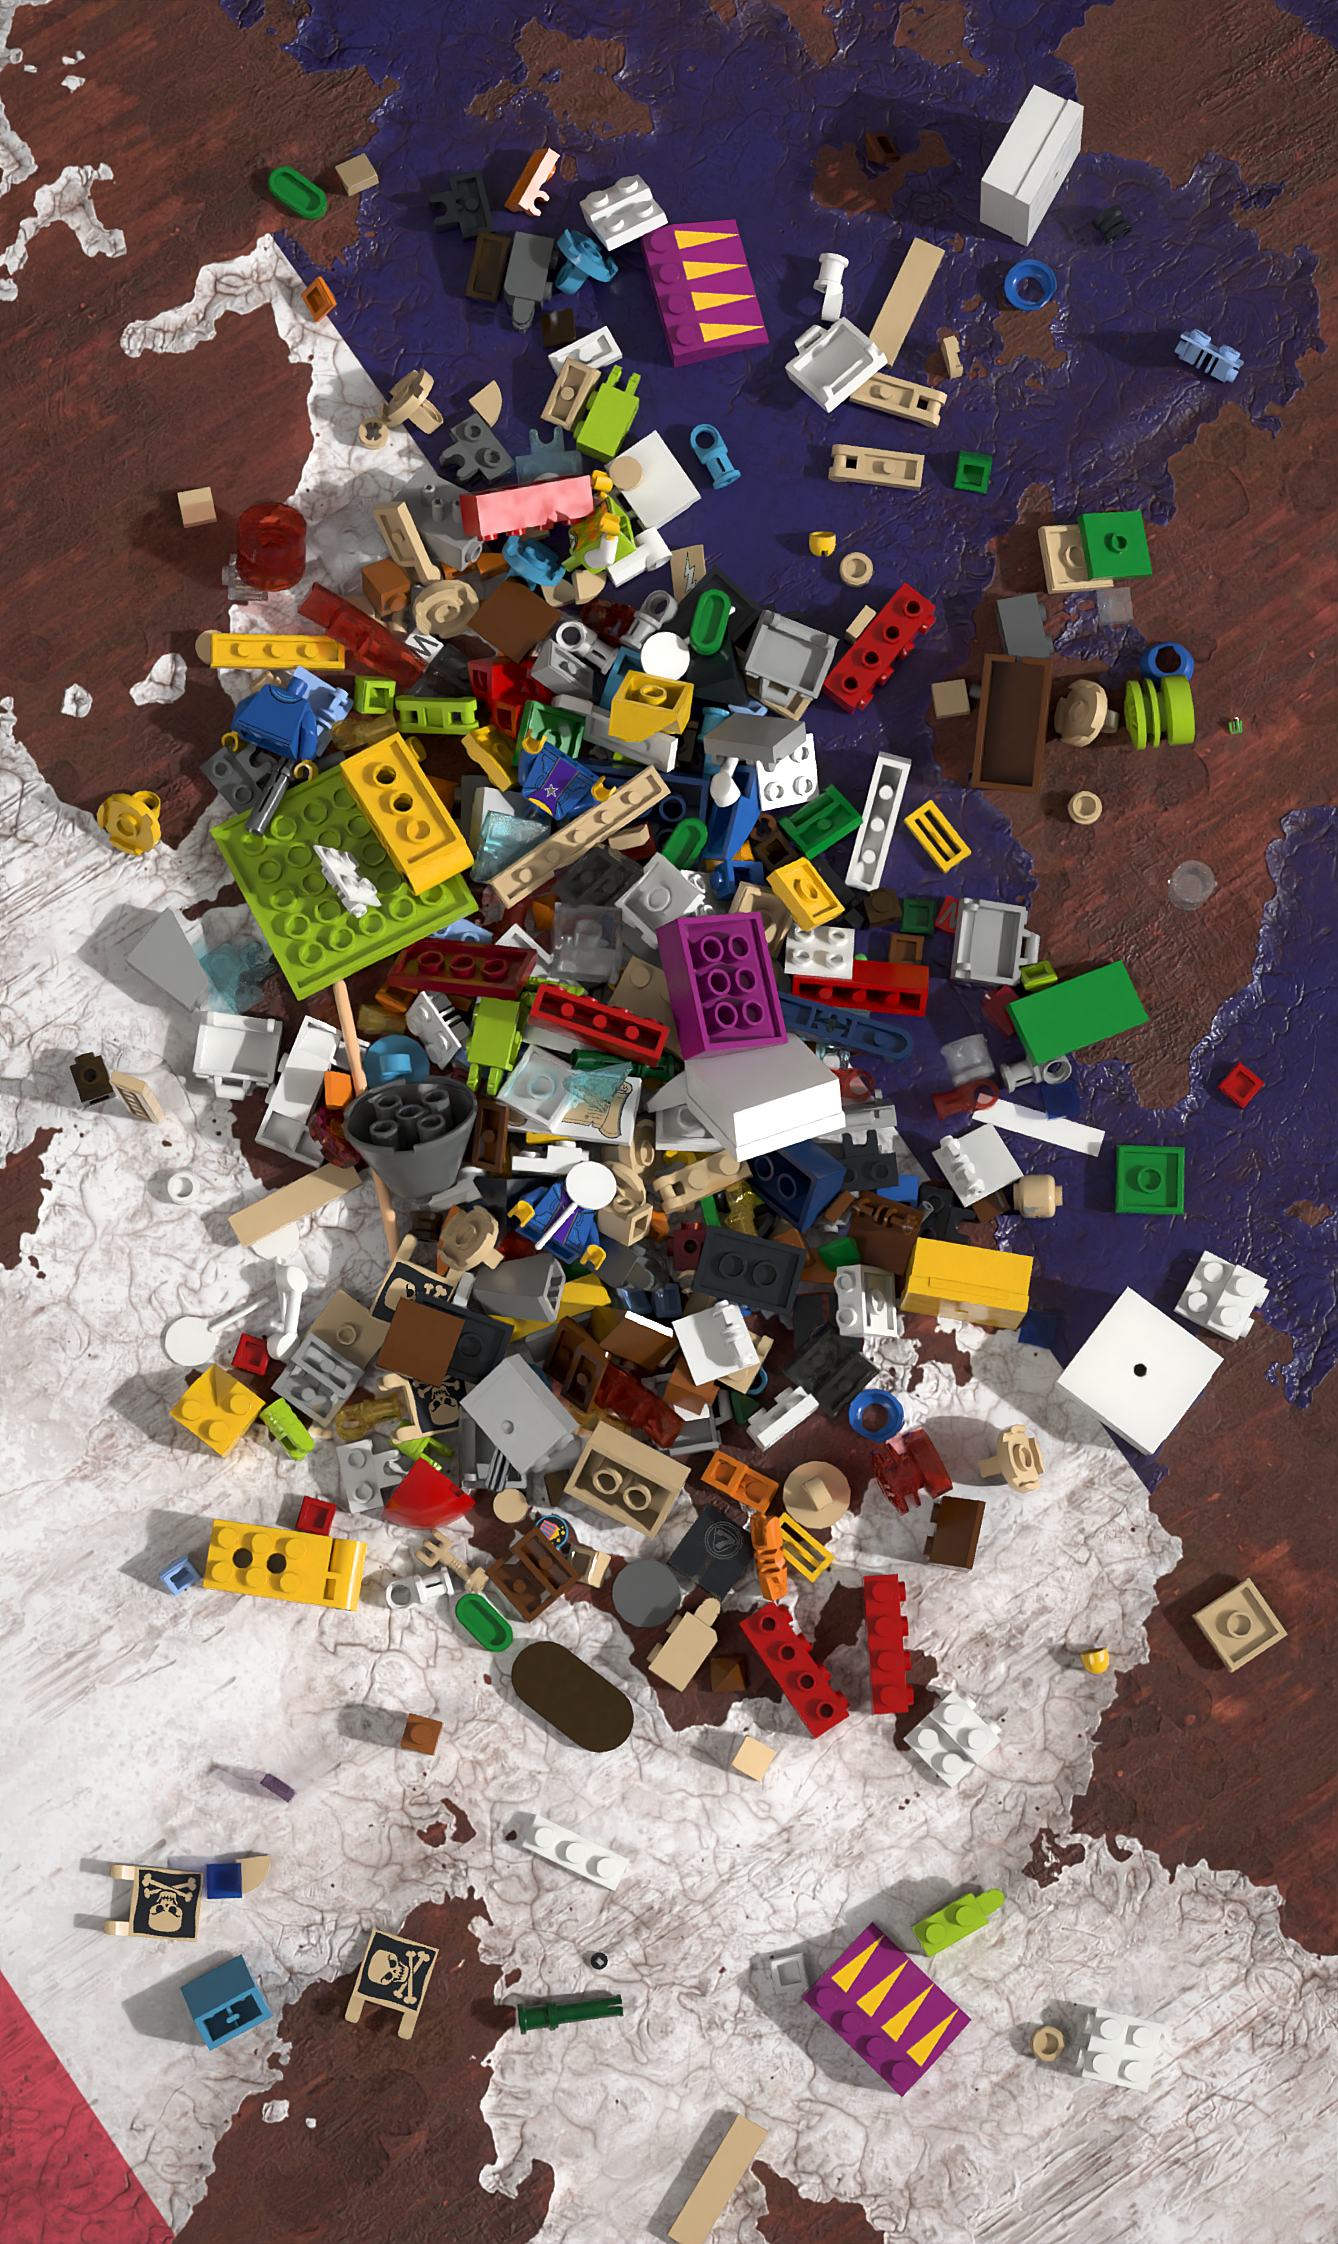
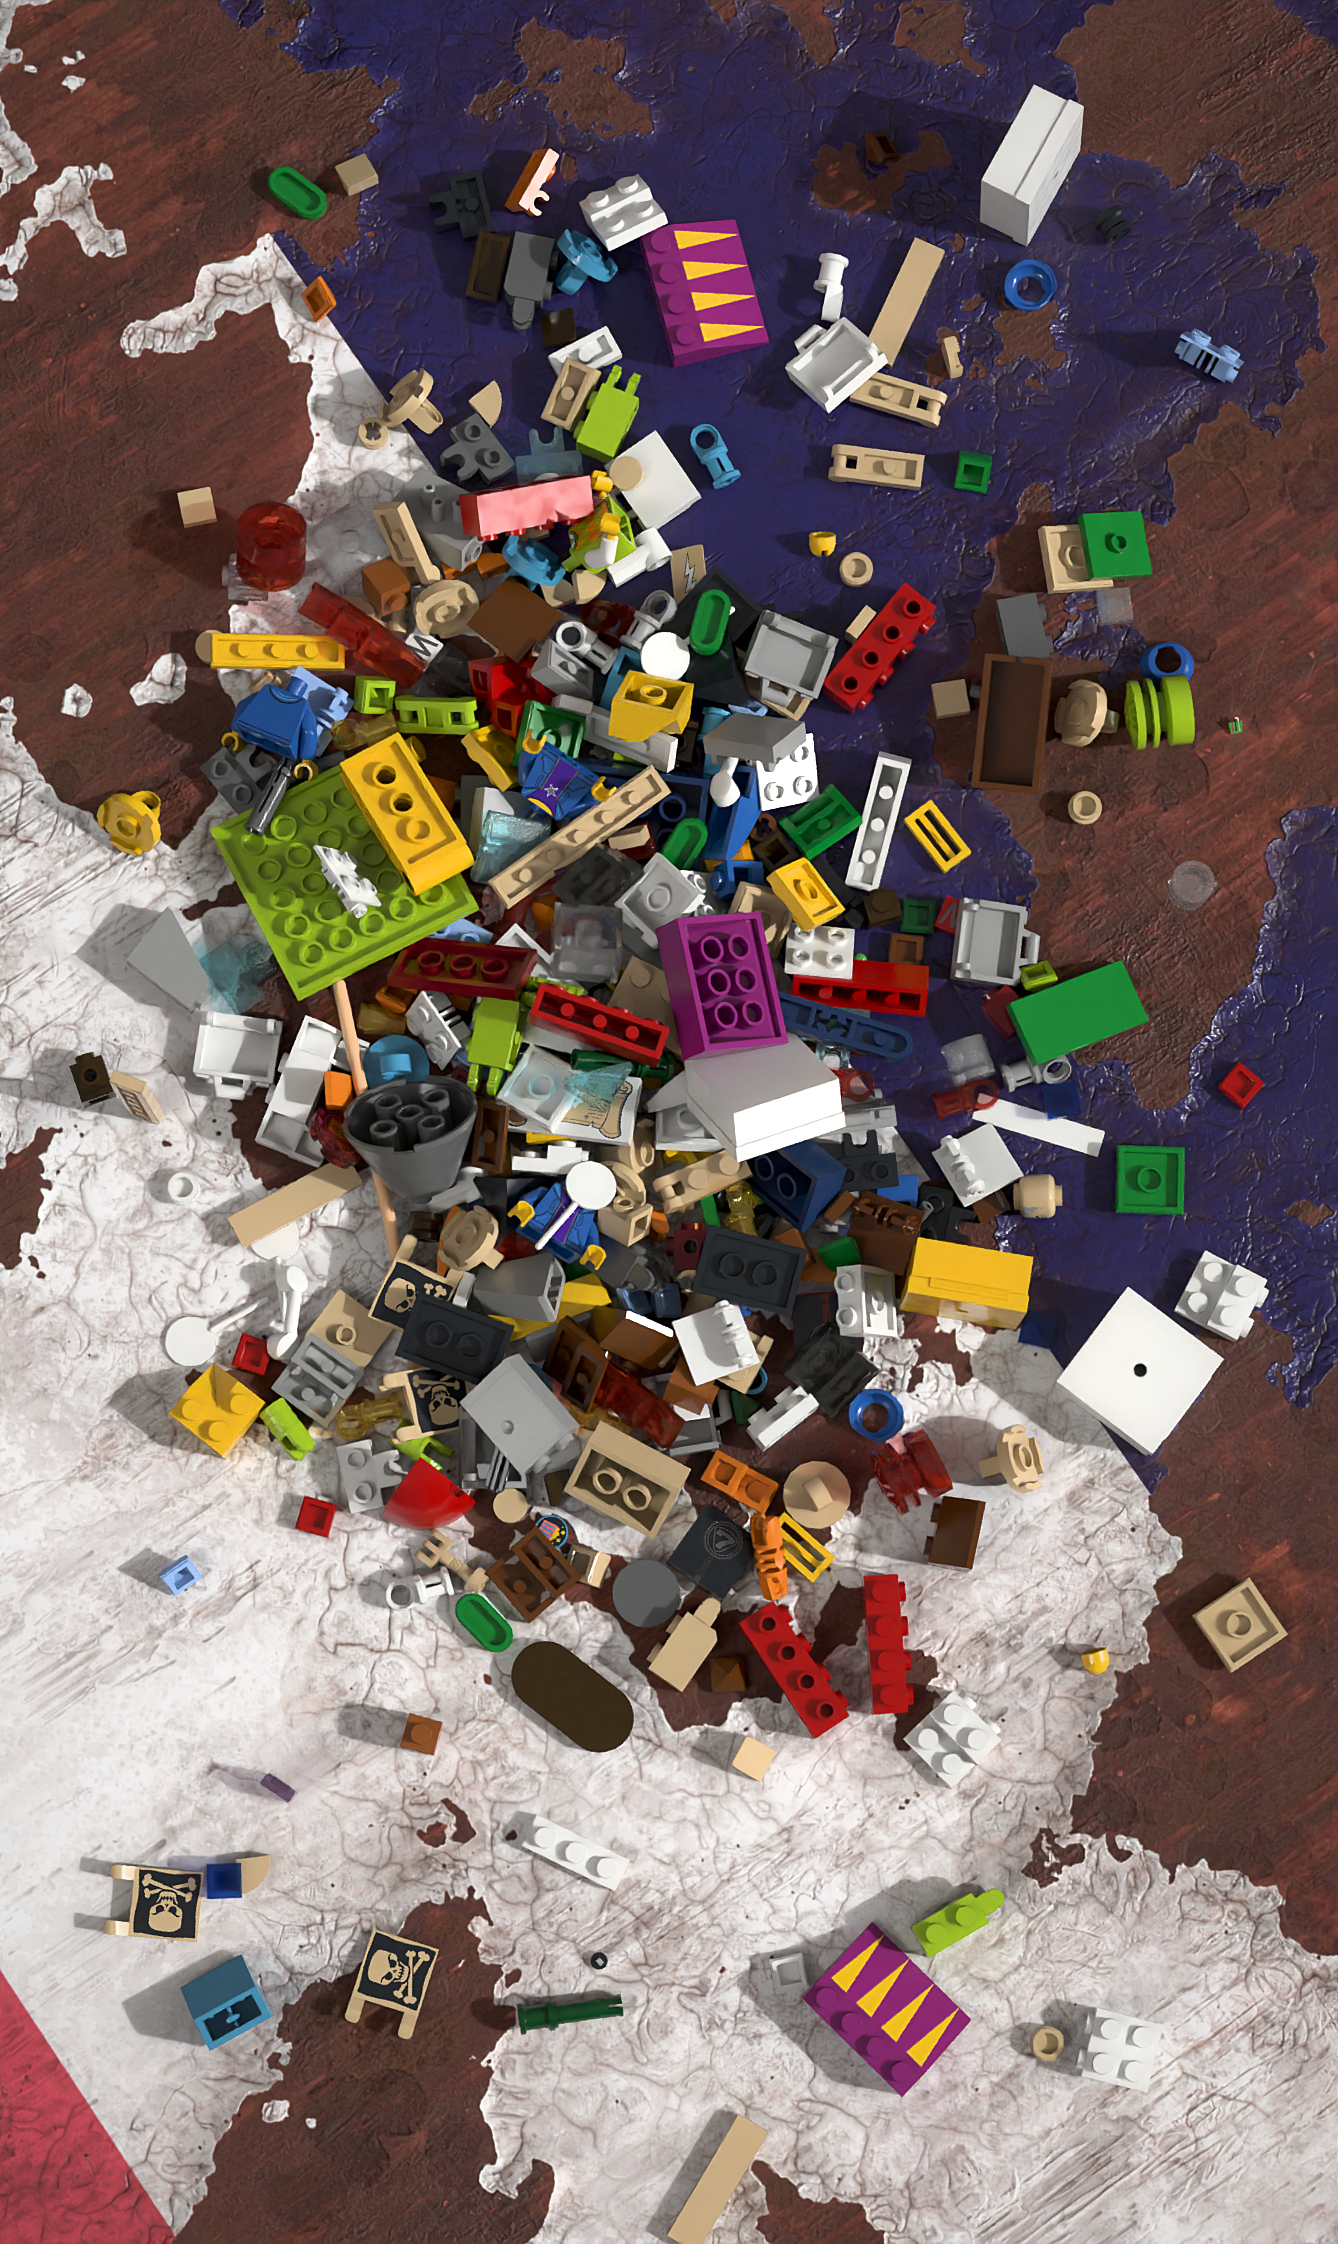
(317, 1571): yellow hinge -> none
(420, 1342): reddish brown slope -> none

